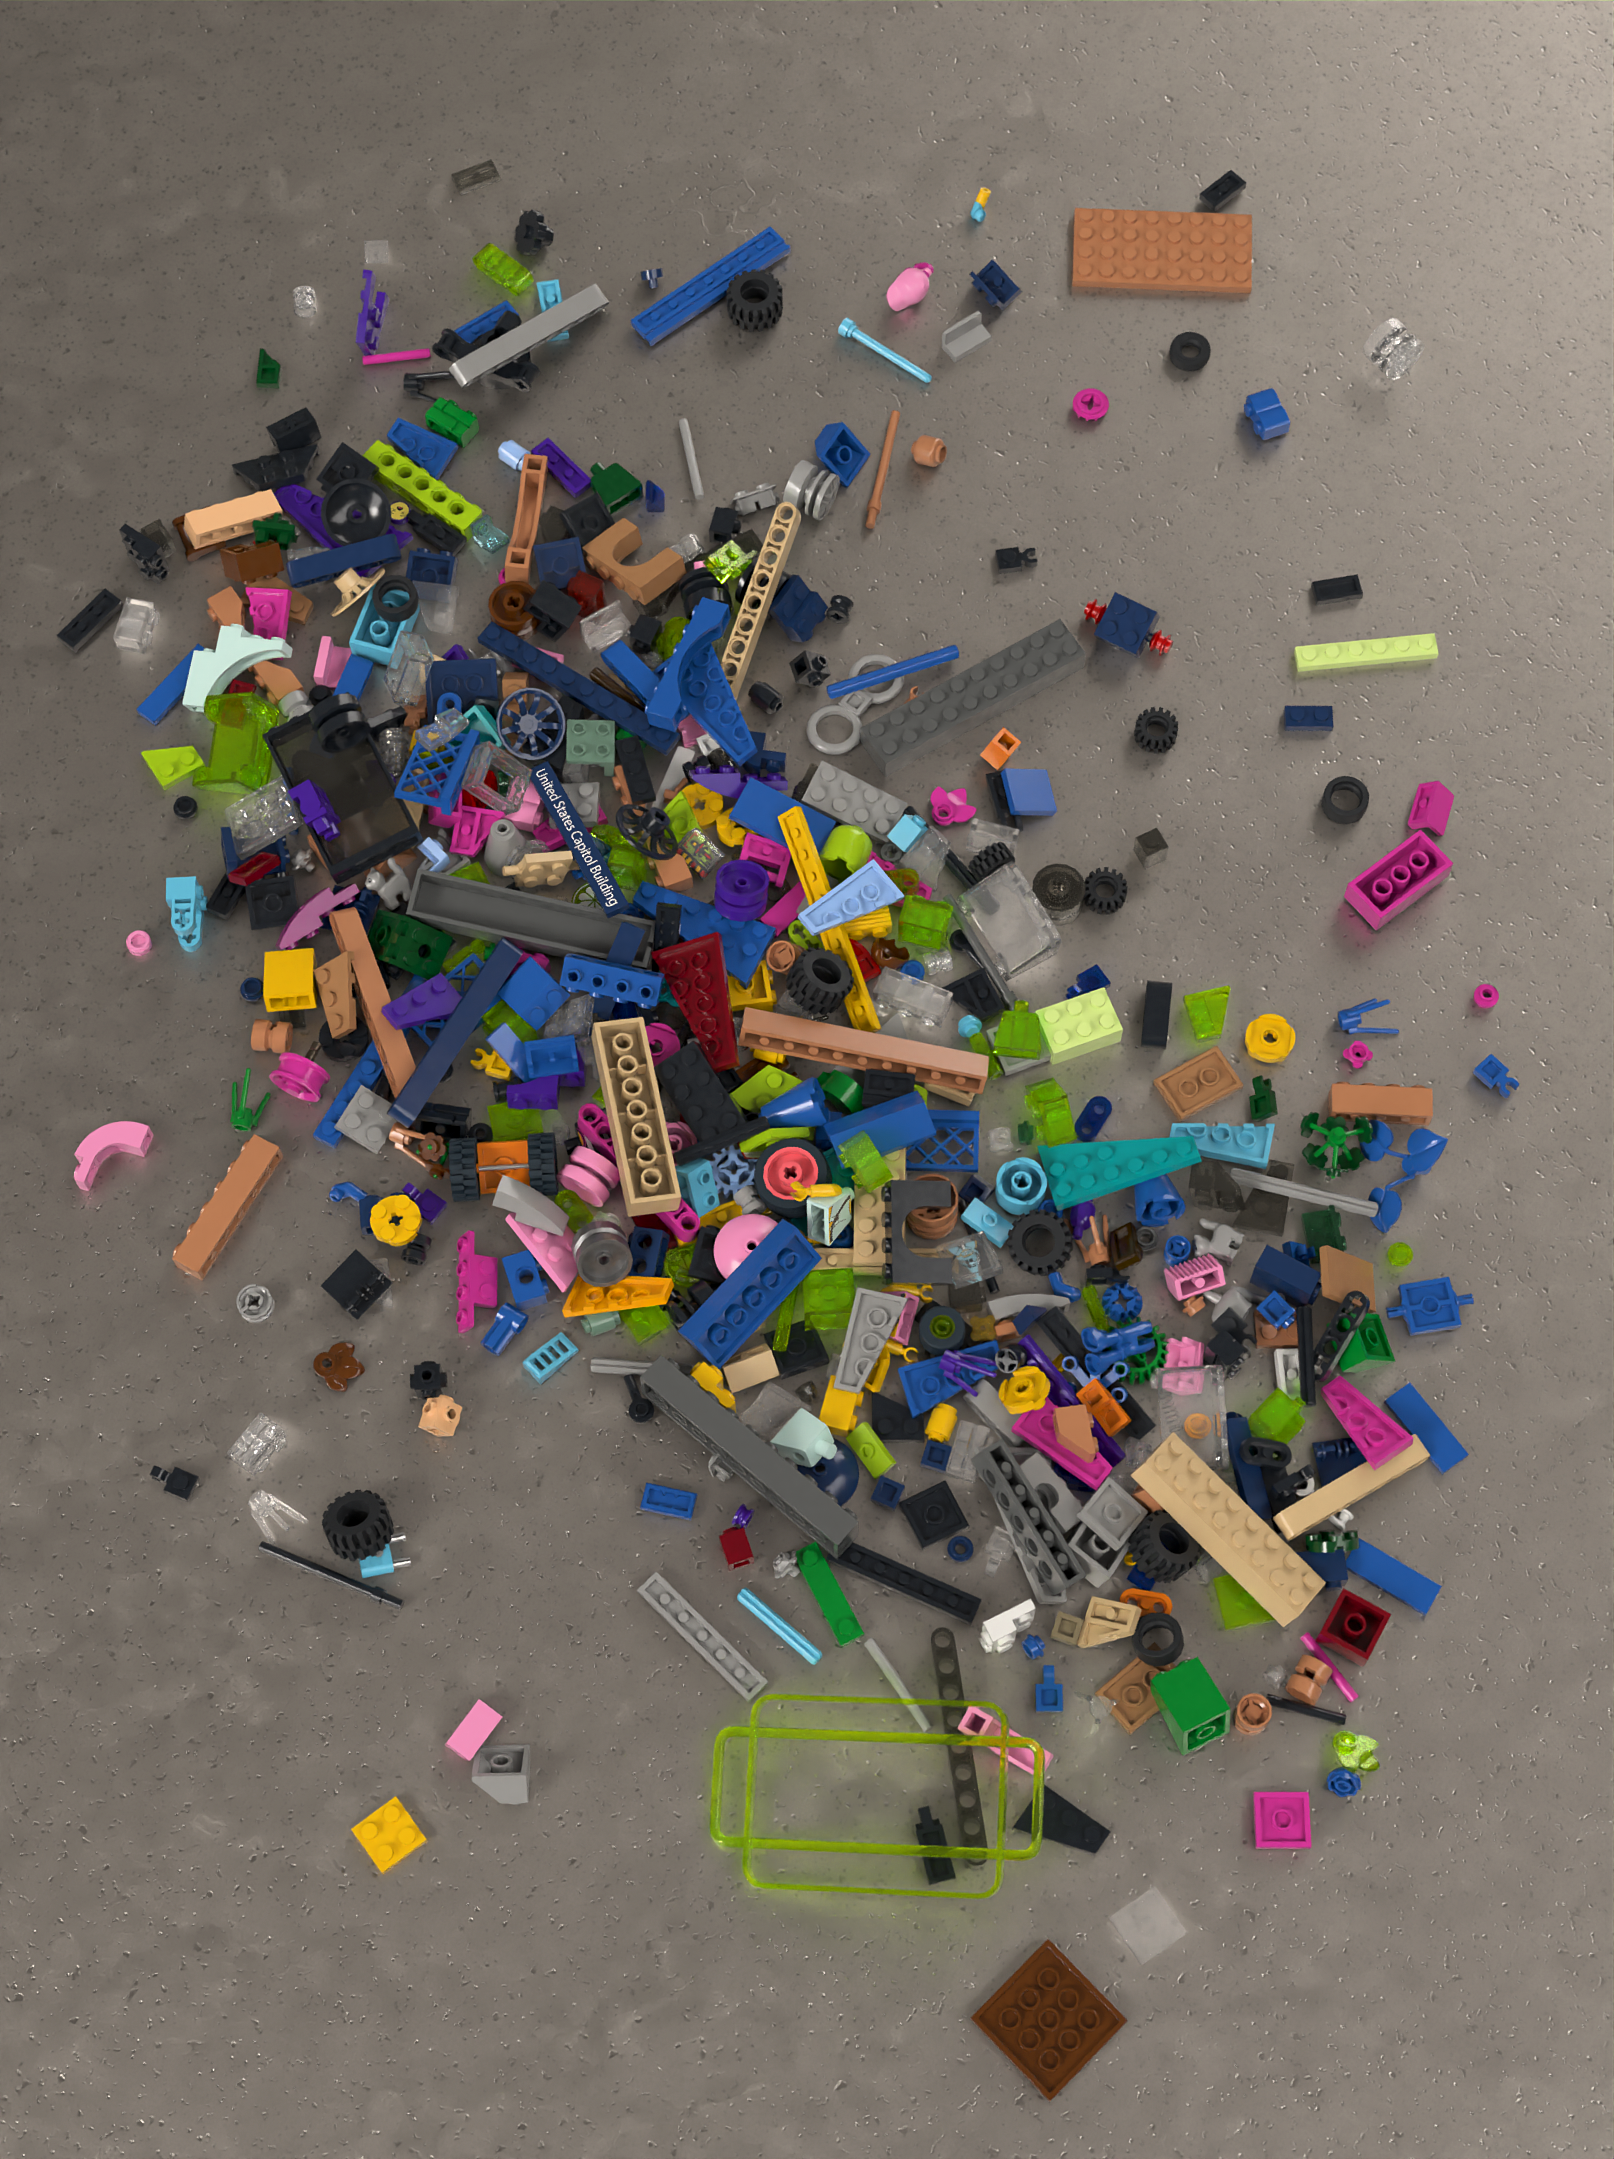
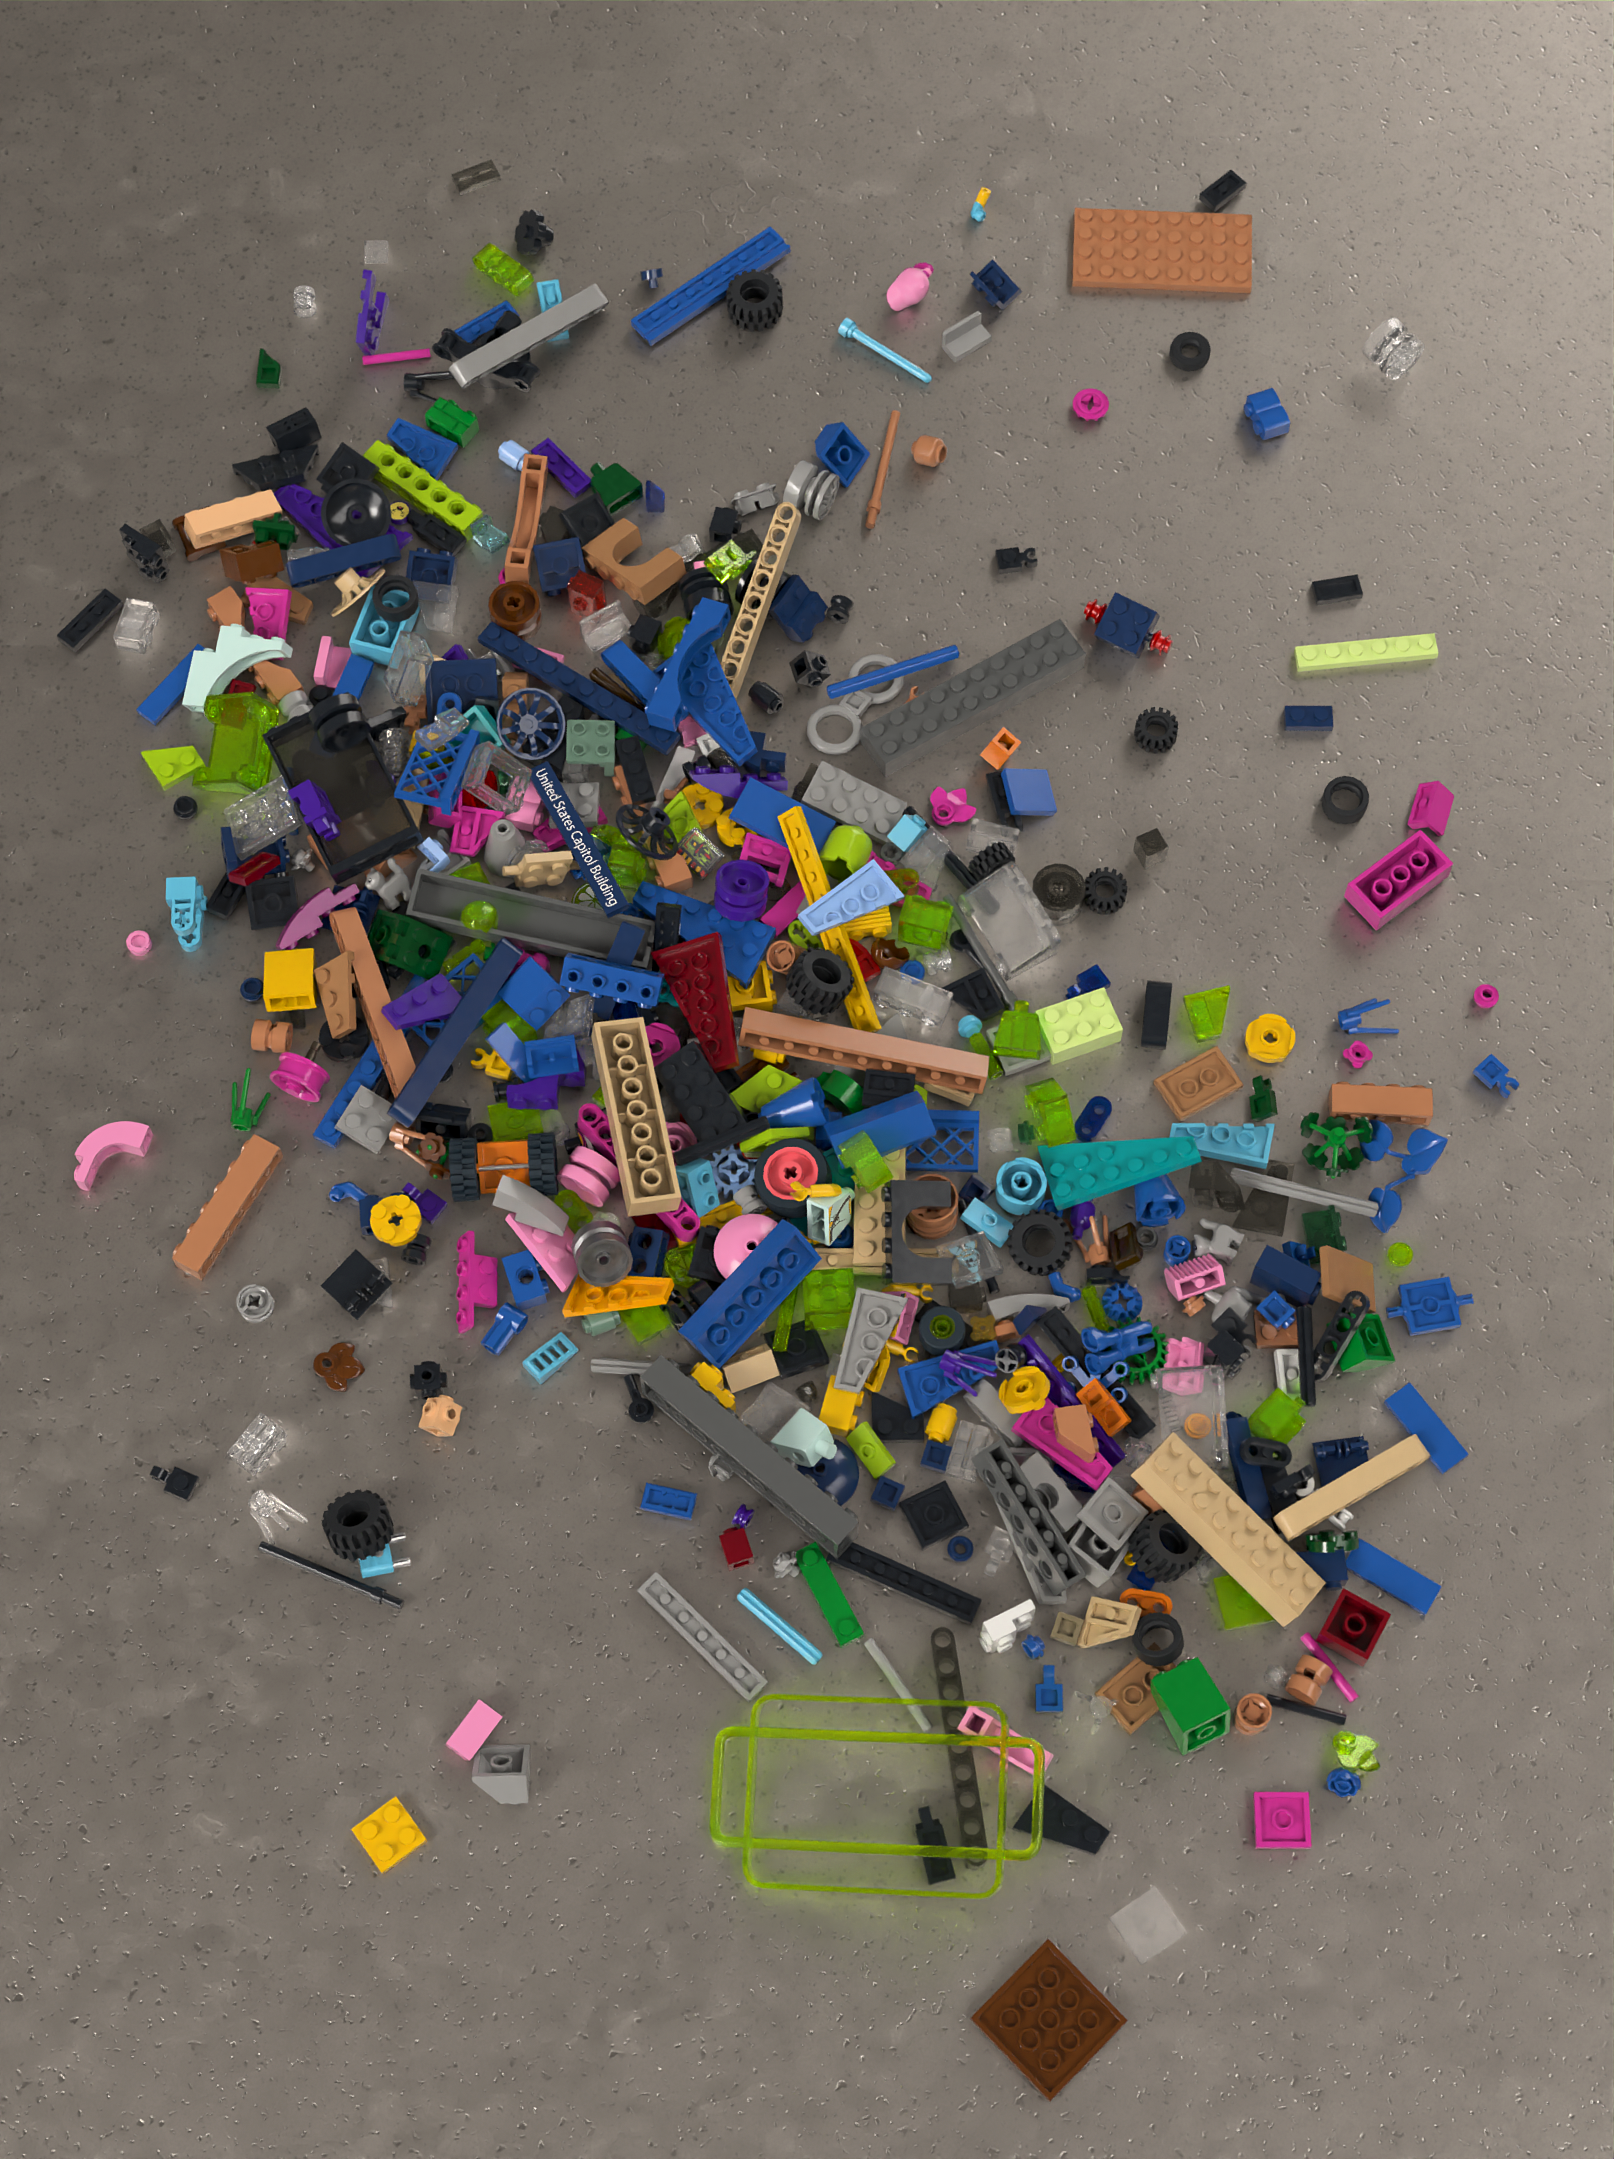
(479, 915): none -> clear neon green hair
(553, 610): black brick -> none
(691, 459): light grey bar -> none
(1367, 1425): dark pink wing -> none

